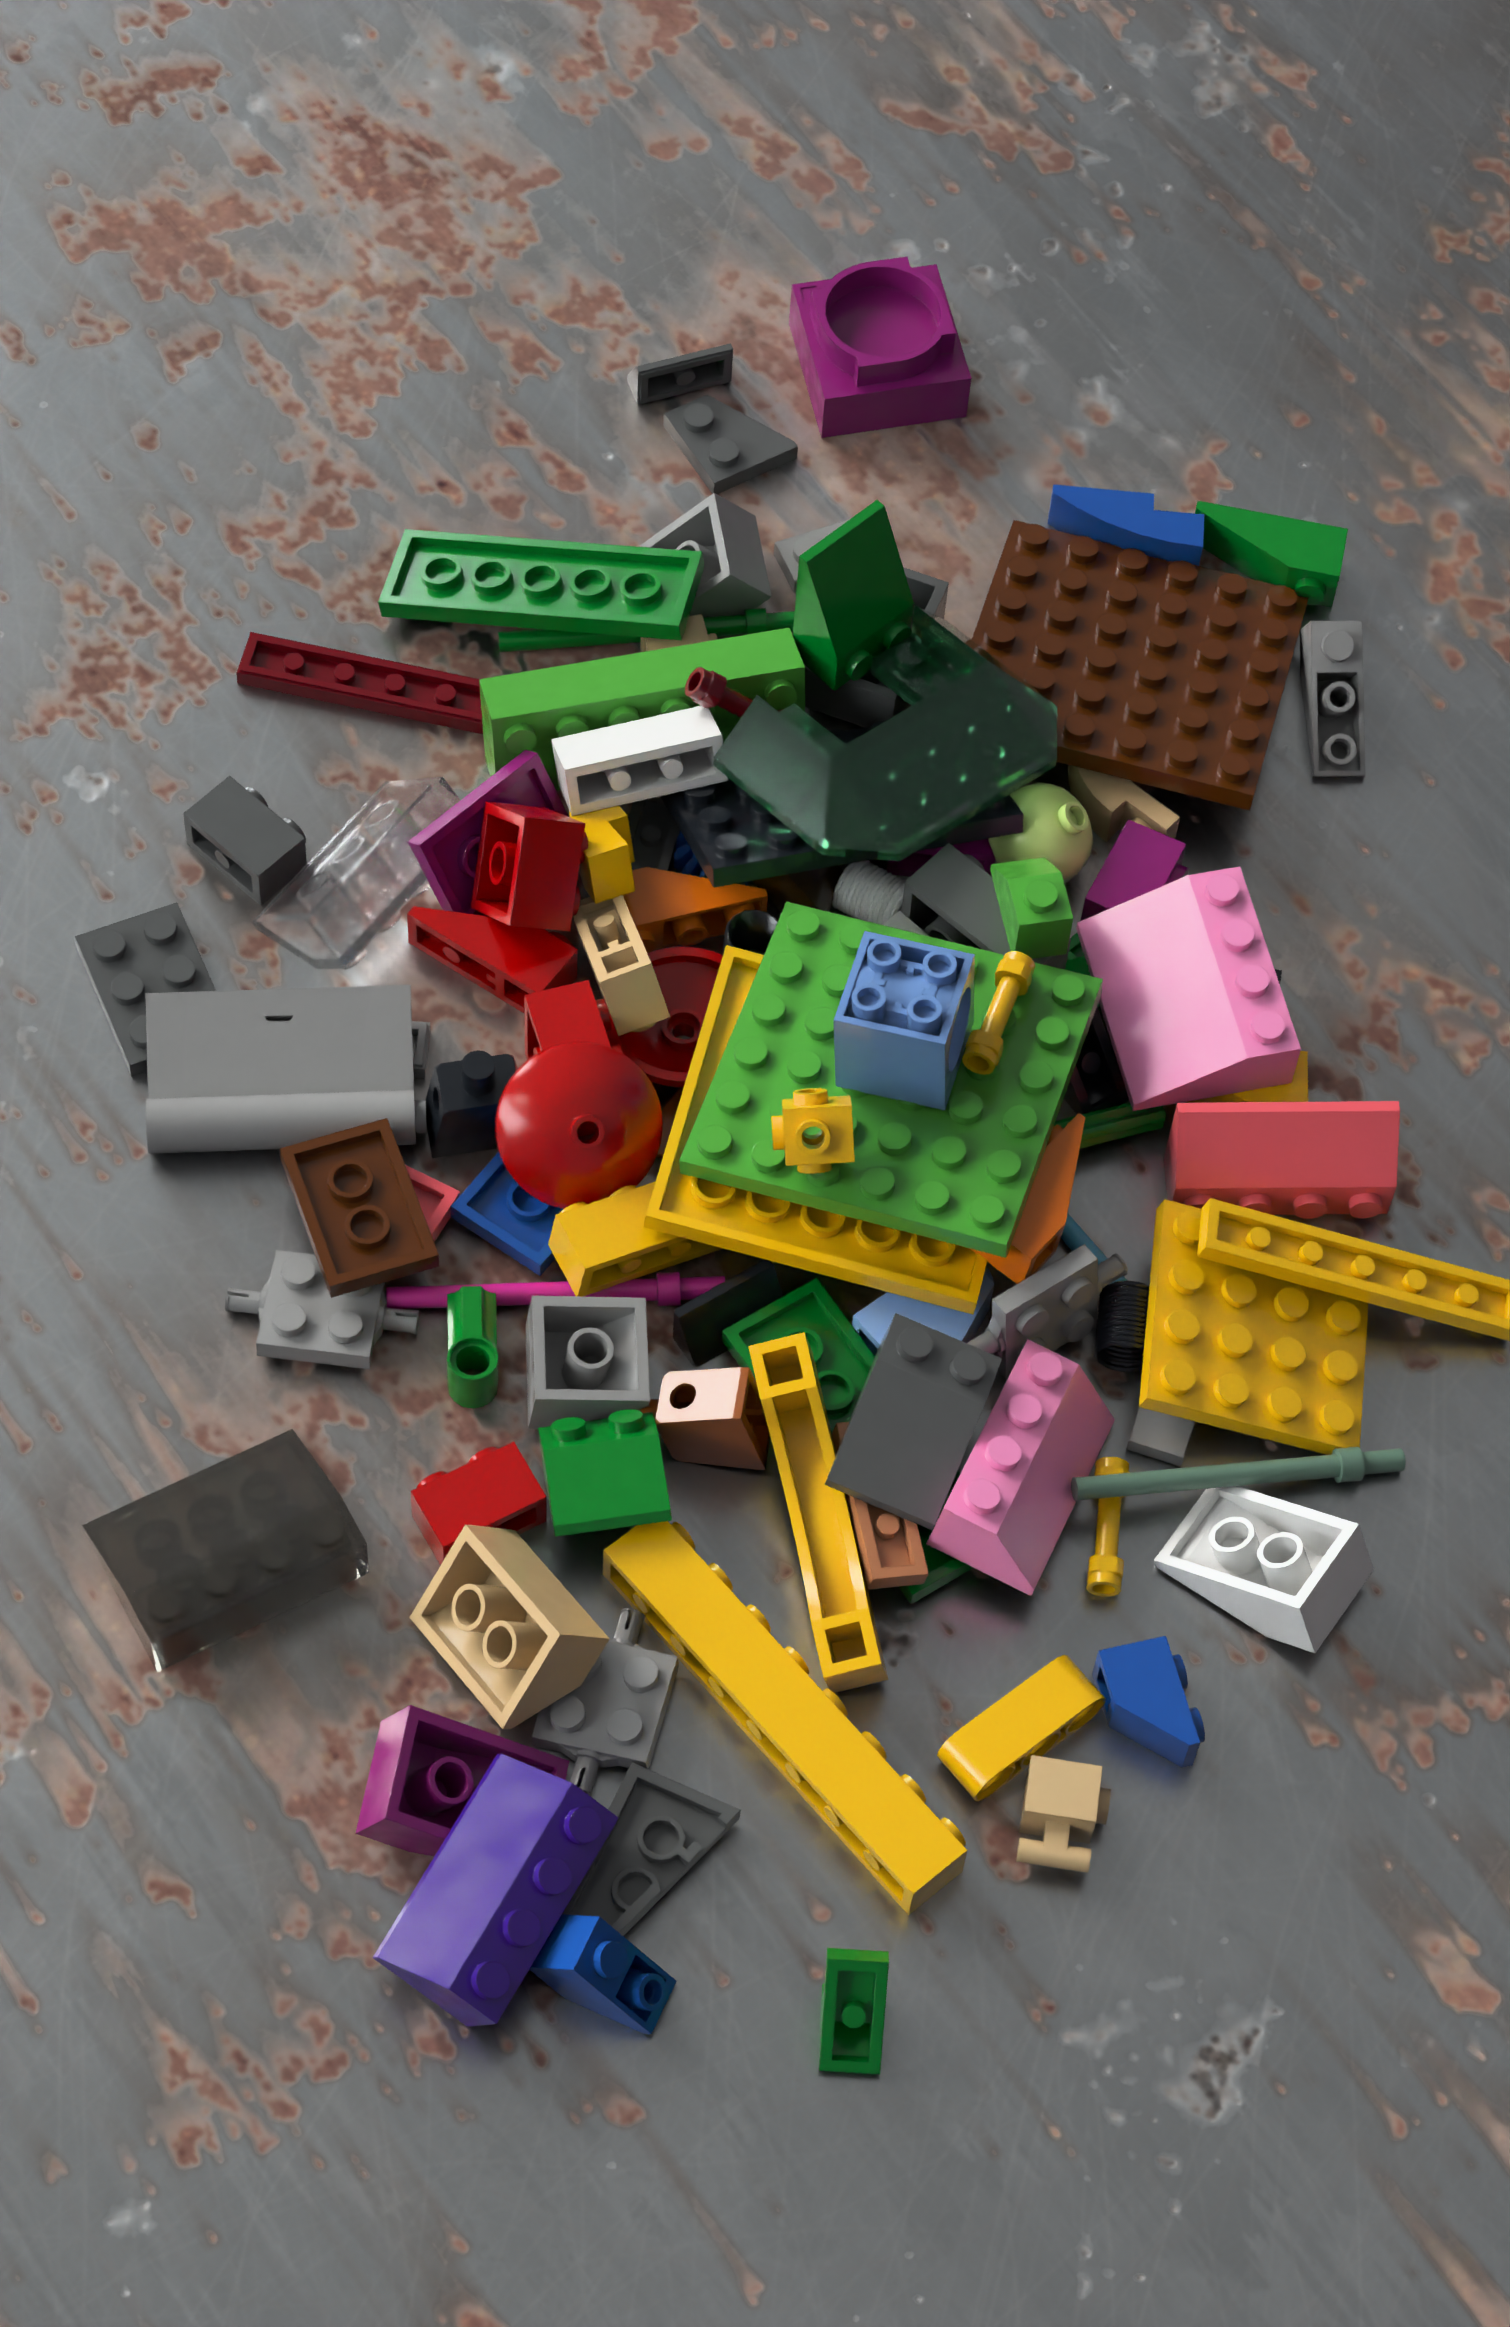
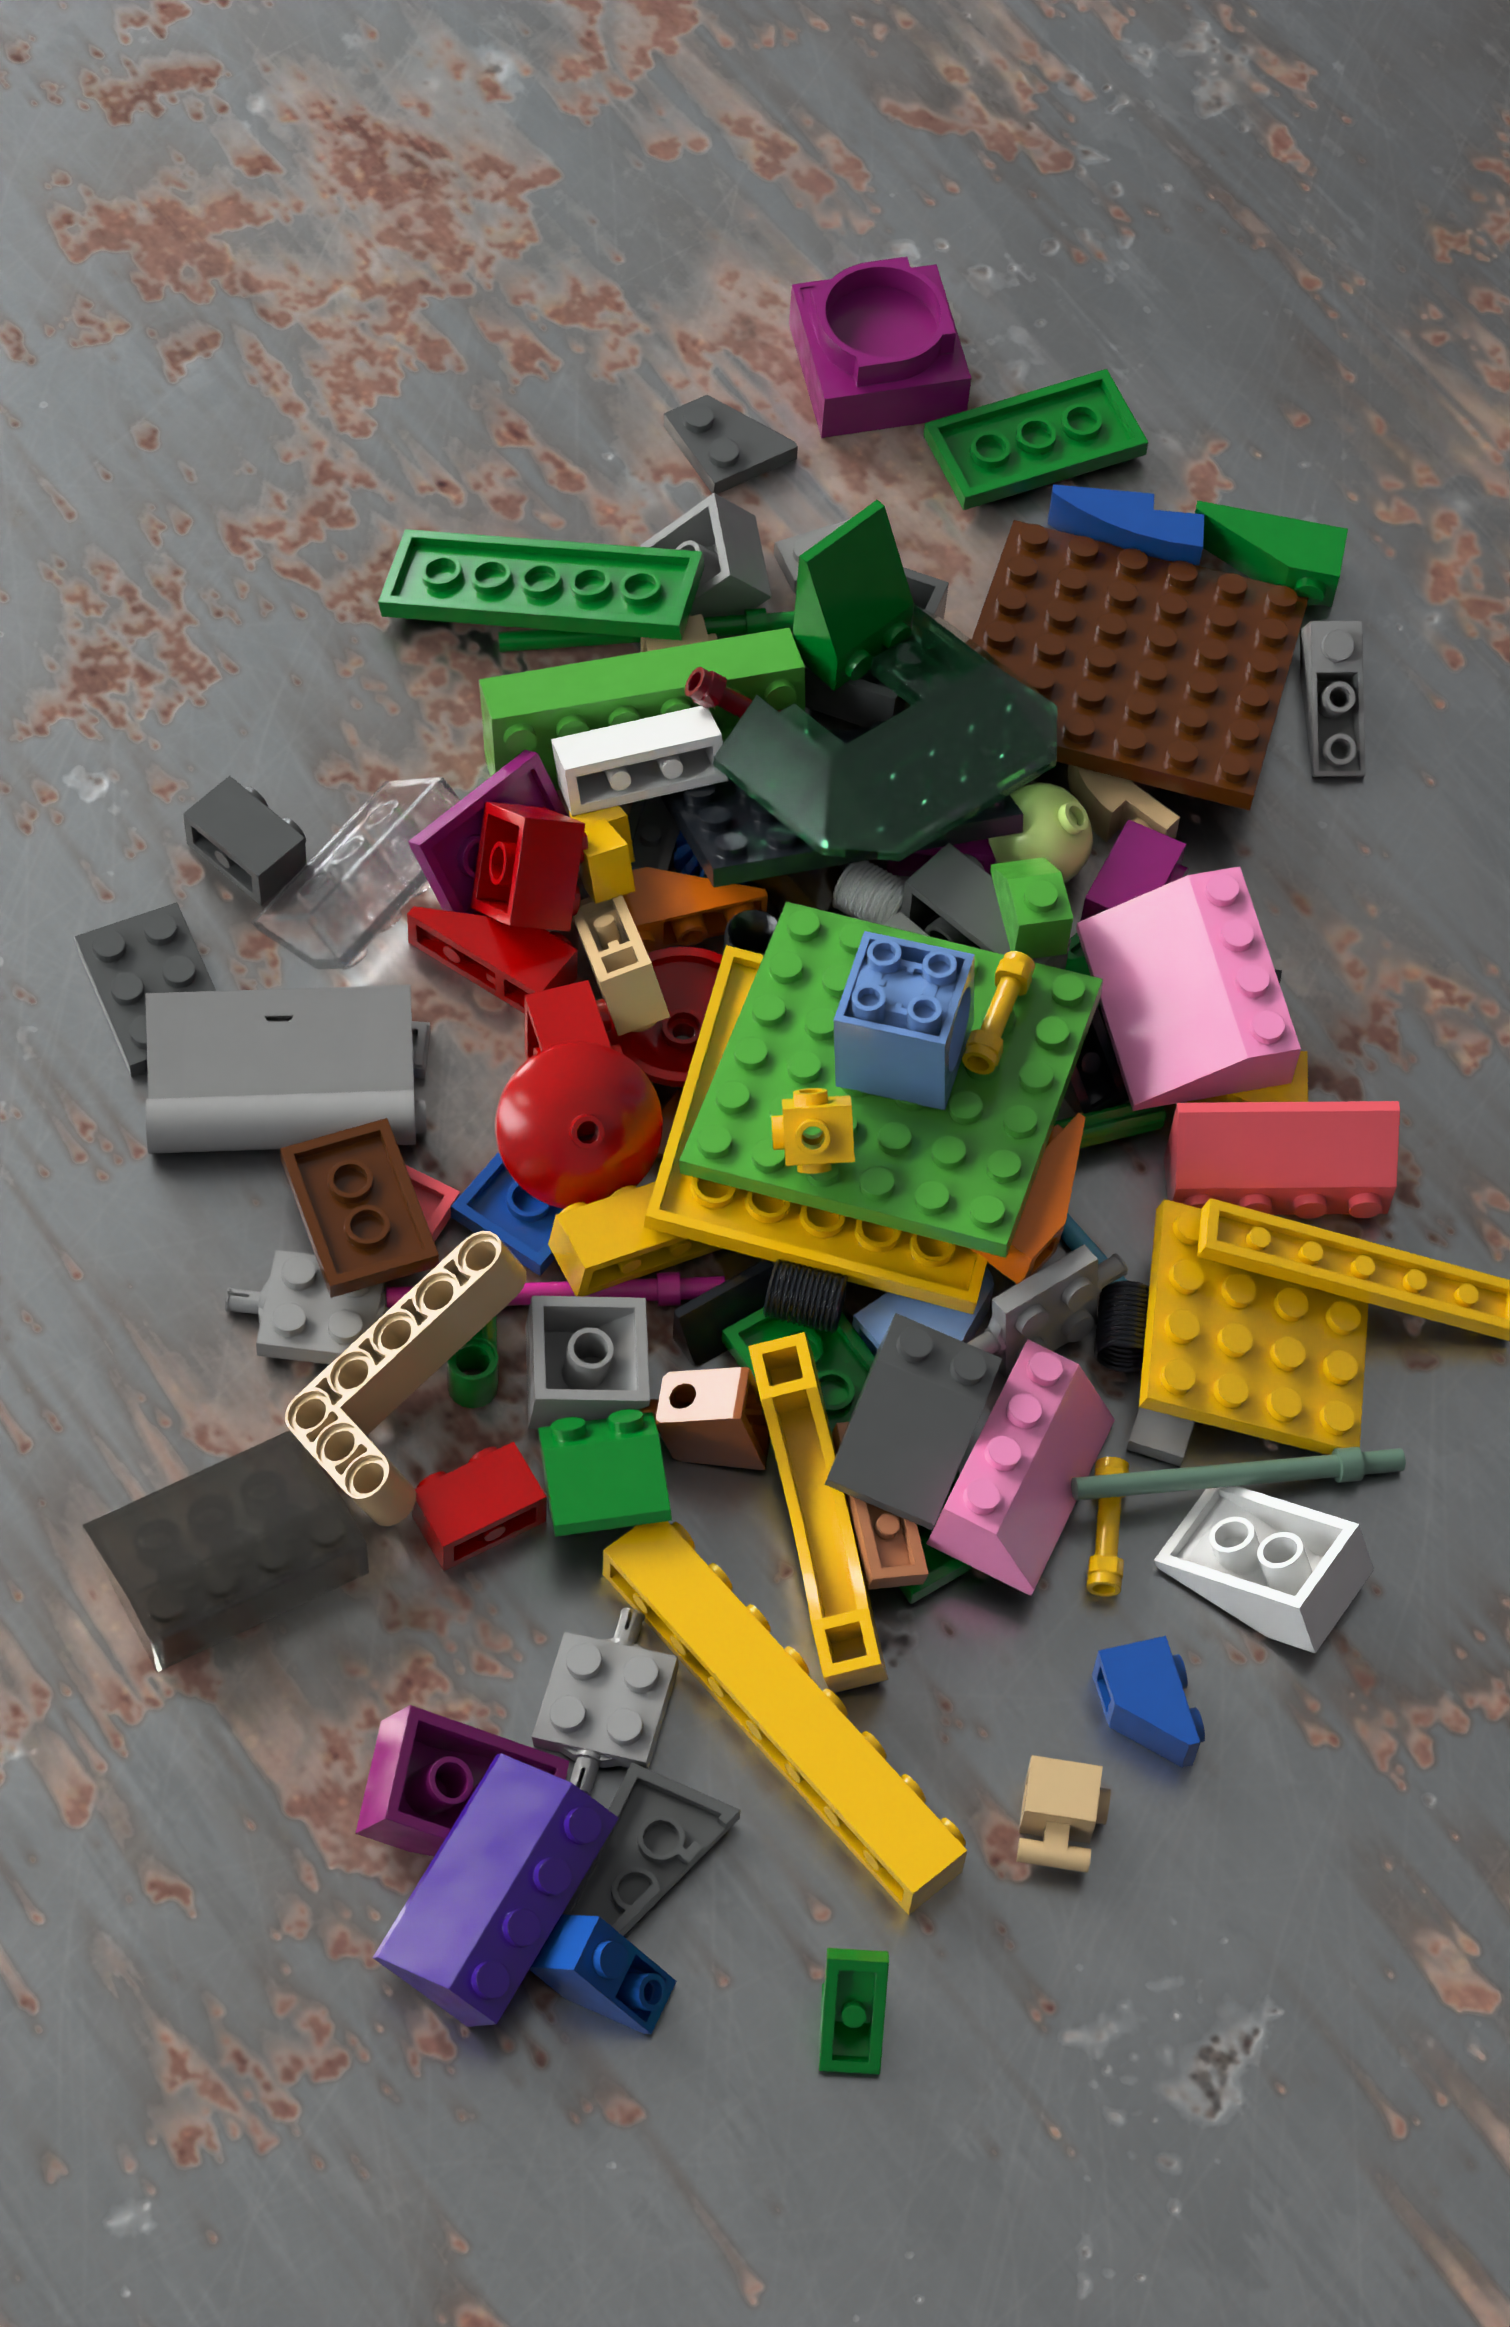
(361, 682): dark red tile -> none
(394, 1361): none -> tan beam
(465, 1103): black torso -> none
(507, 1625): tan slope -> none
(681, 374): dark grey slope -> none
(805, 1296): none -> black piece
(1019, 1725): yellow beam -> none
(1035, 439): none -> green plate

